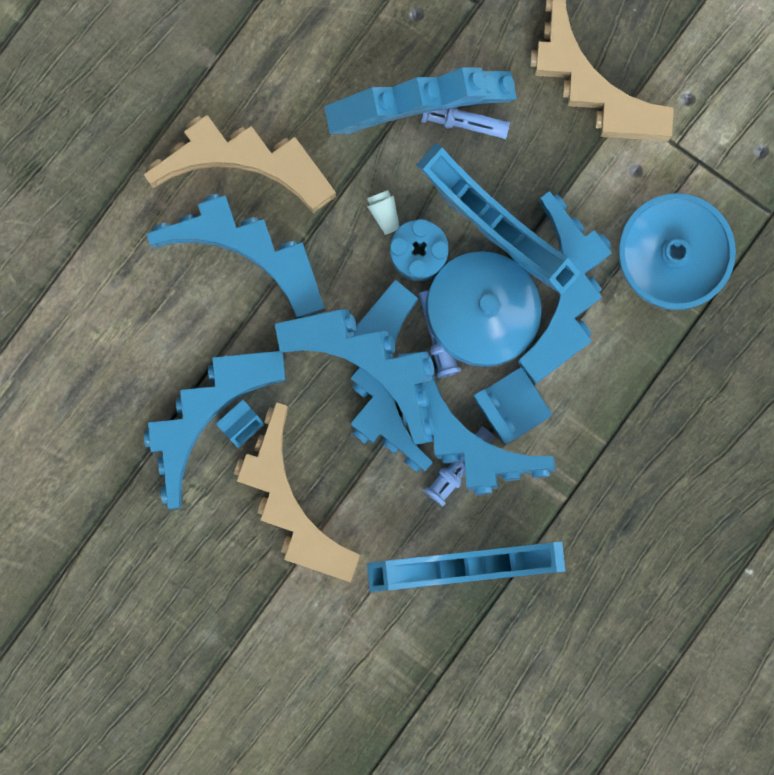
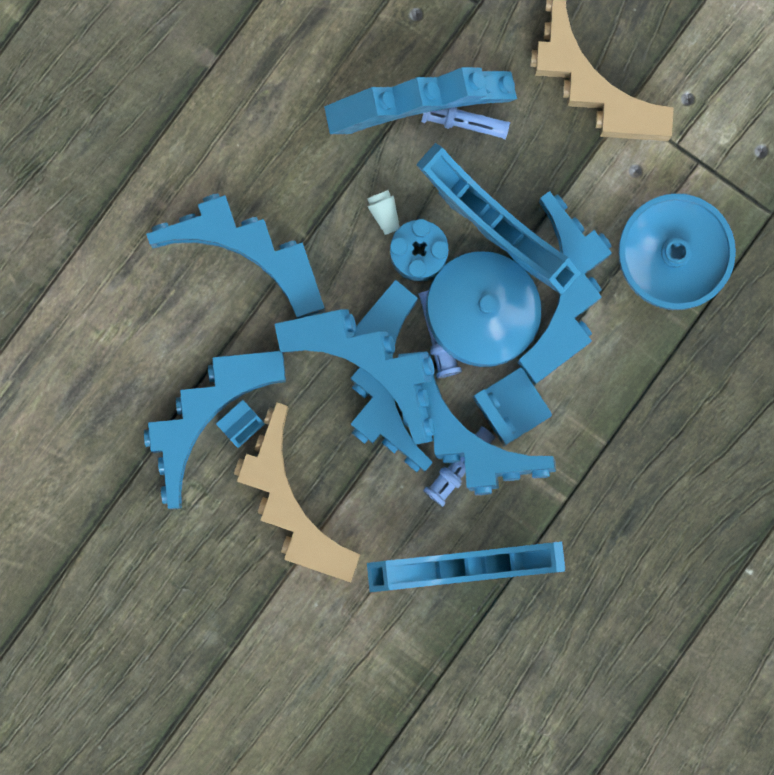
(208, 149): tan arch -> none

